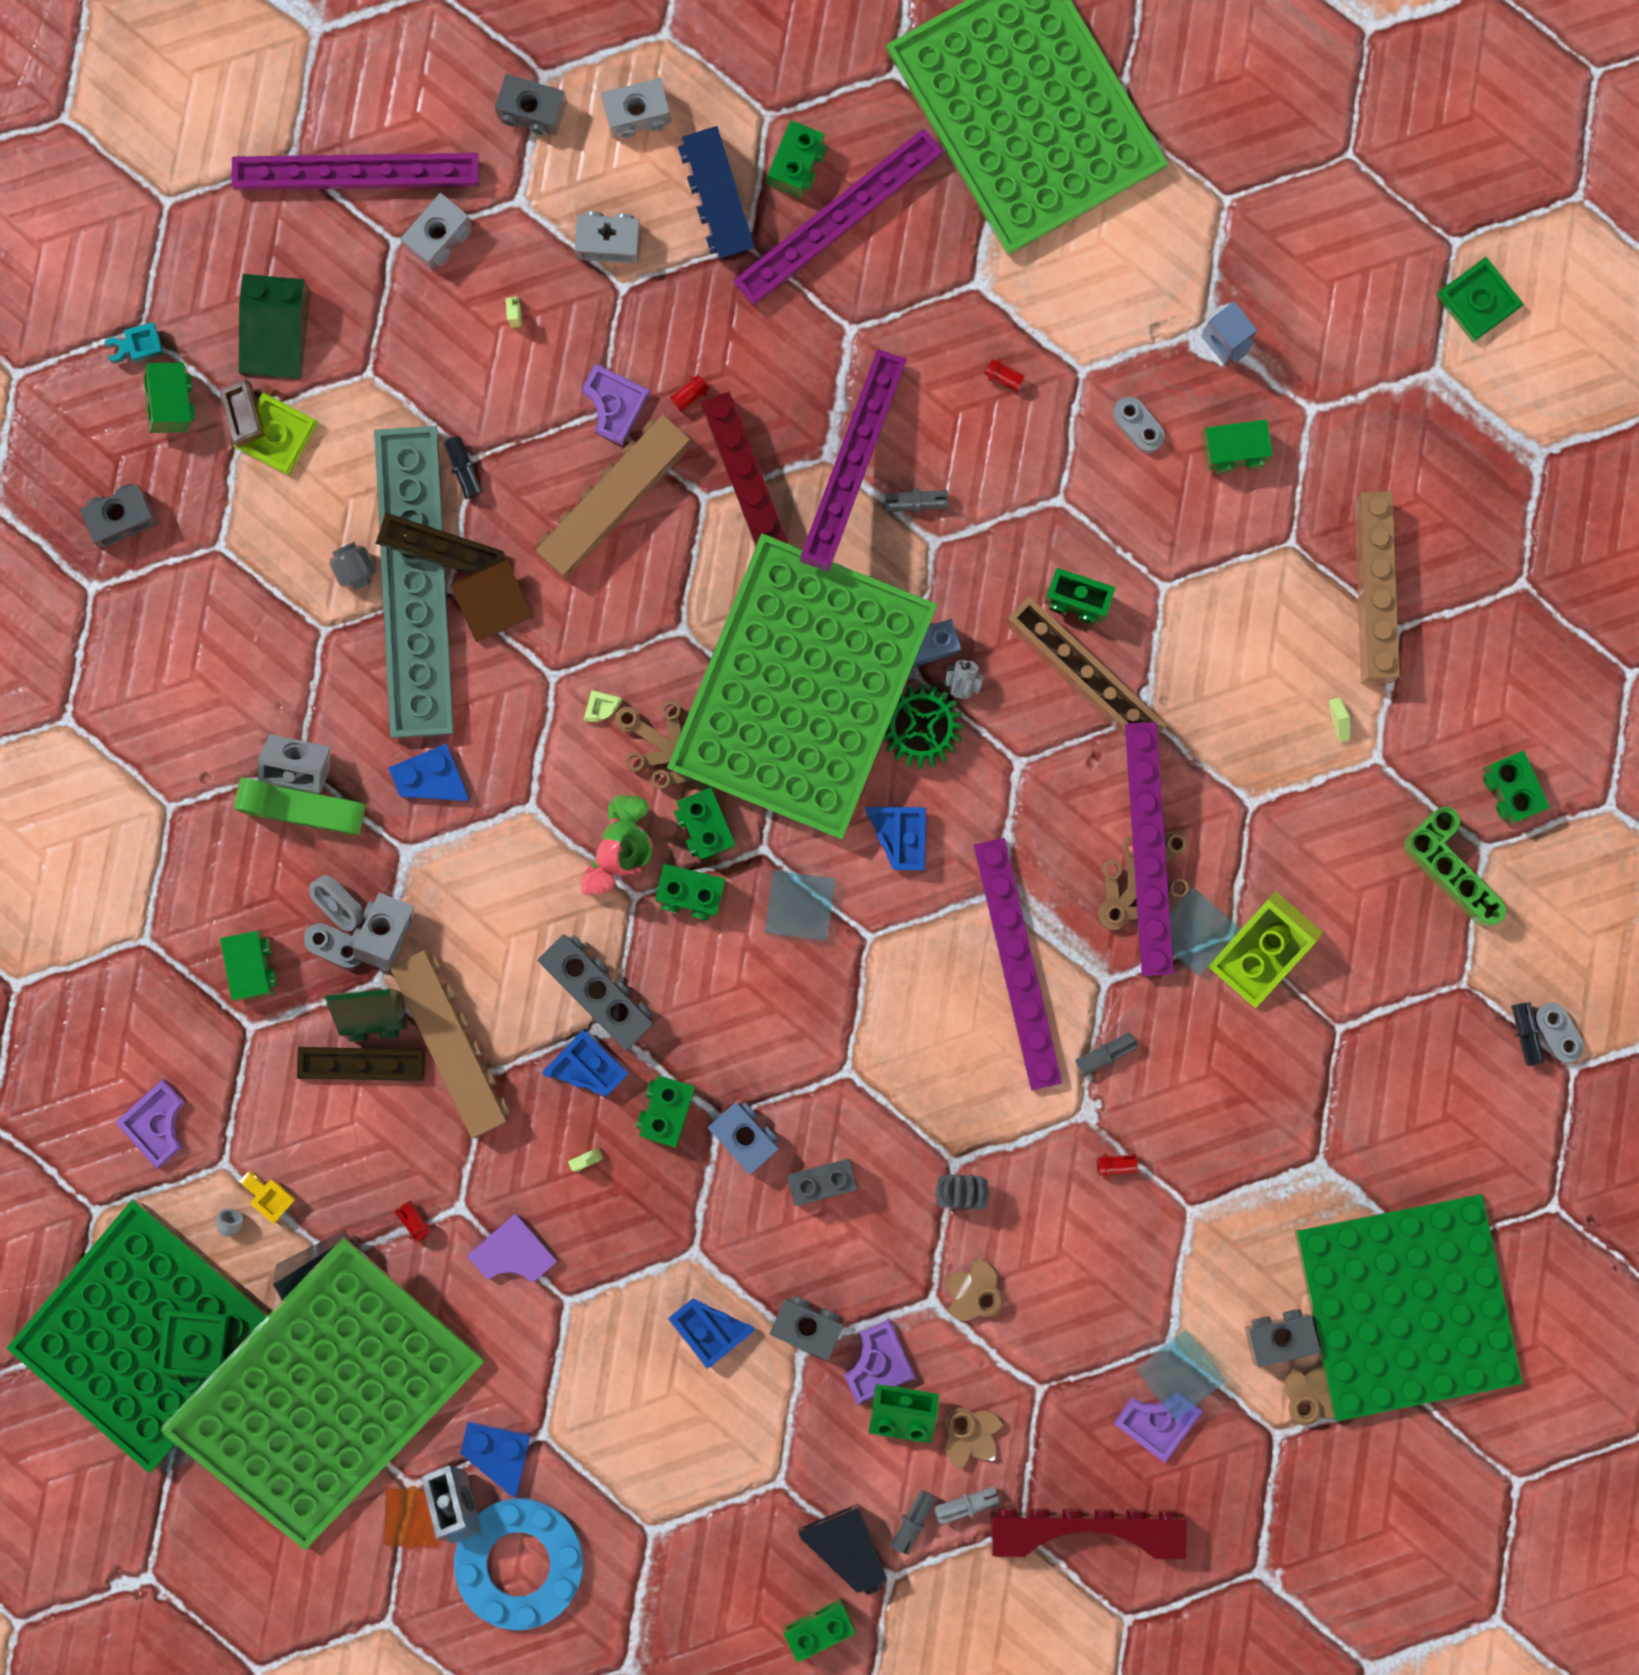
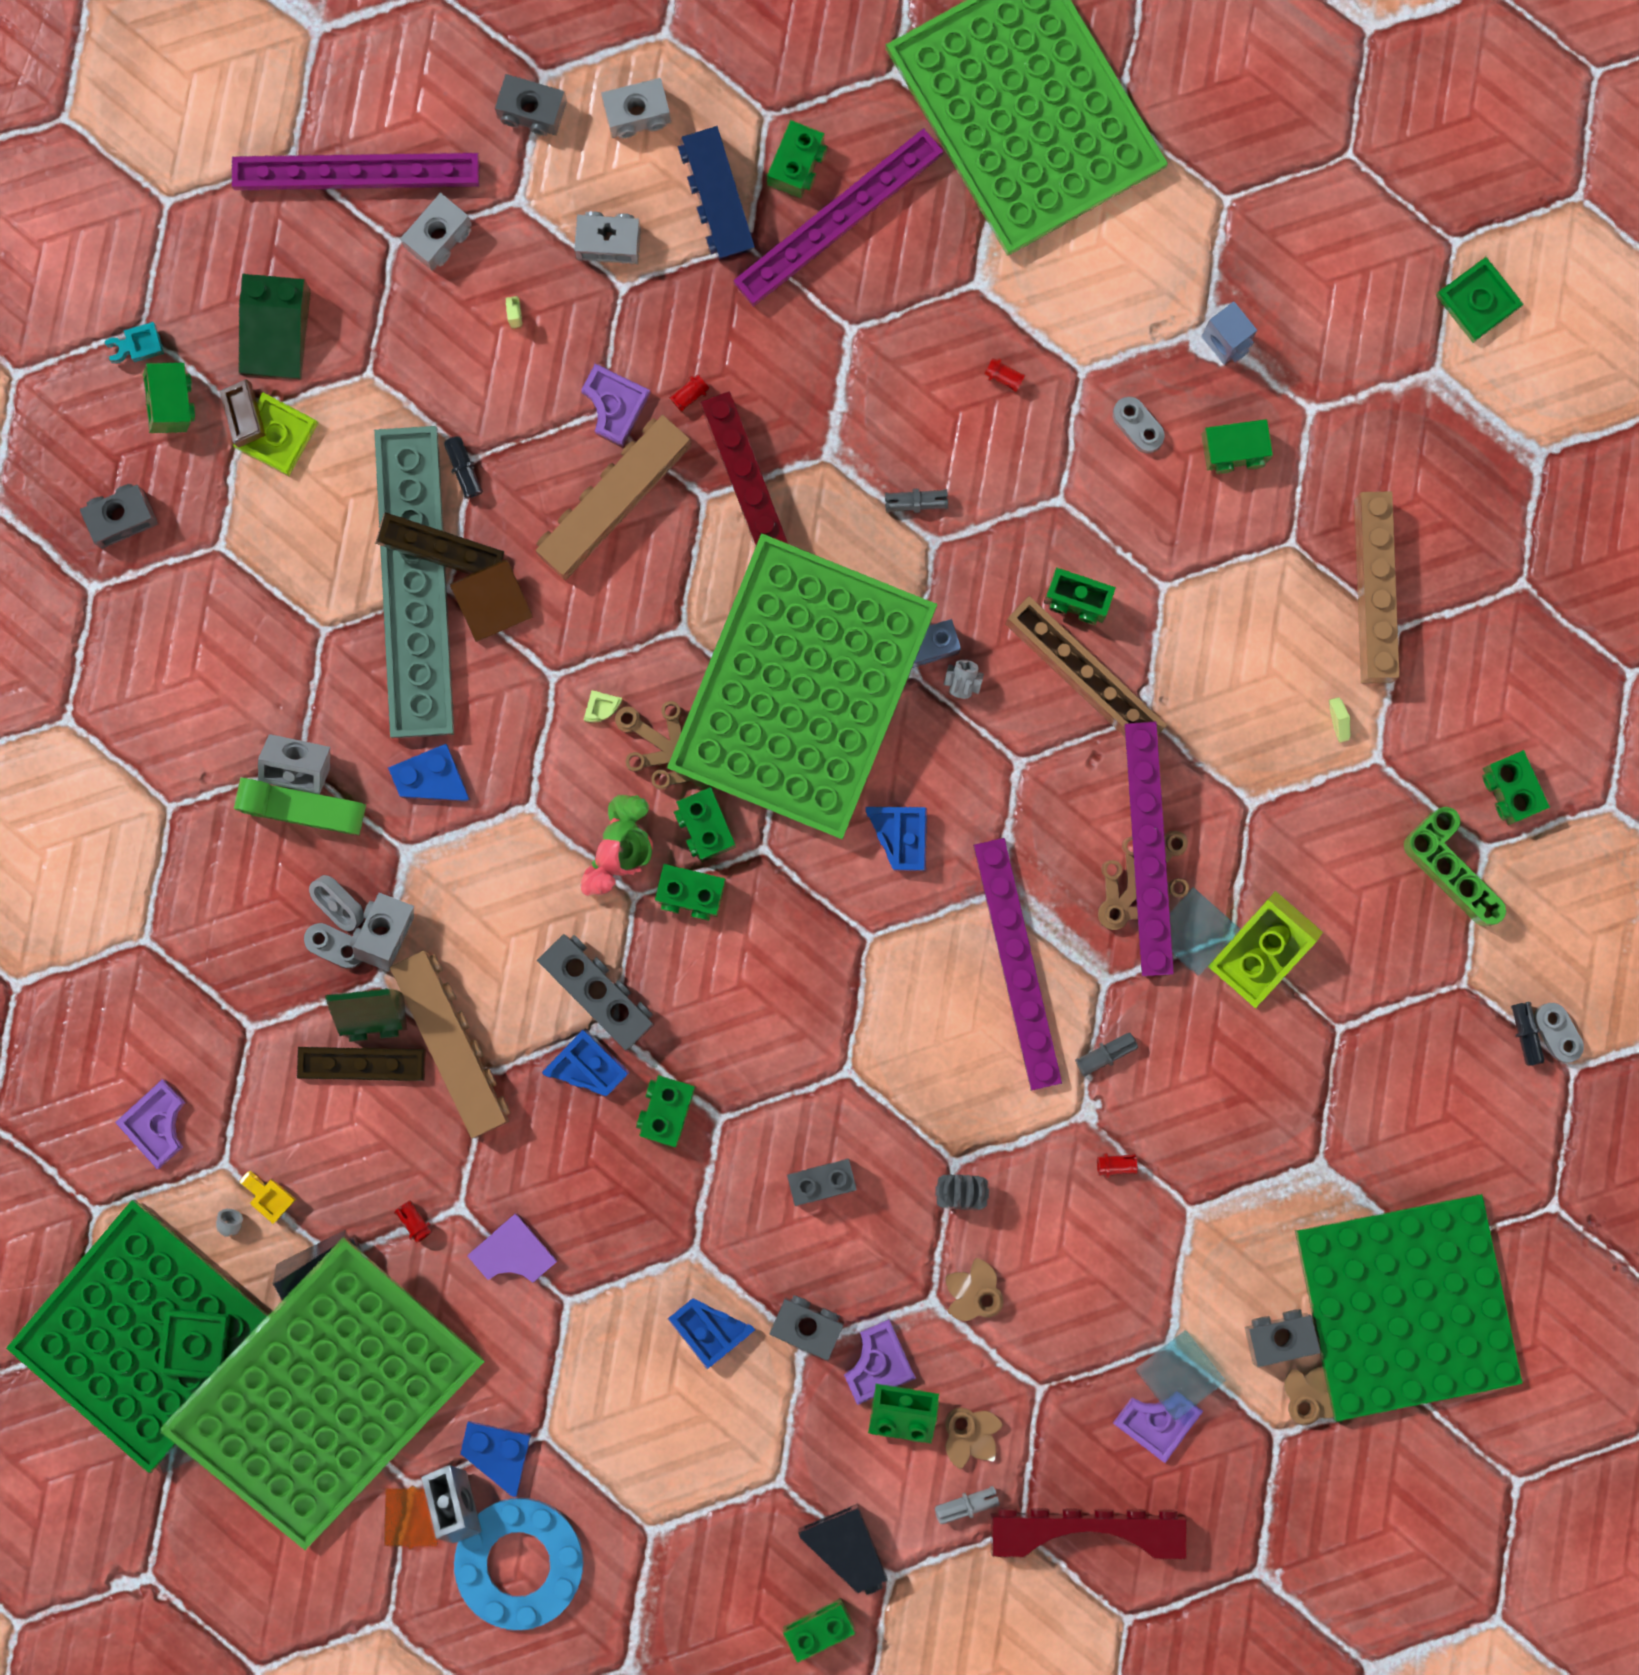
(248, 965): green brick -> none
(352, 566): dark grey head -> none
(585, 1160): yellowish green tile -> none
(726, 1129): sand blue brick -> none
(800, 905): clear light blue tile -> none
(852, 461): magenta plate -> none
(913, 1522): dark grey axle -> none
(929, 739): green gear -> none

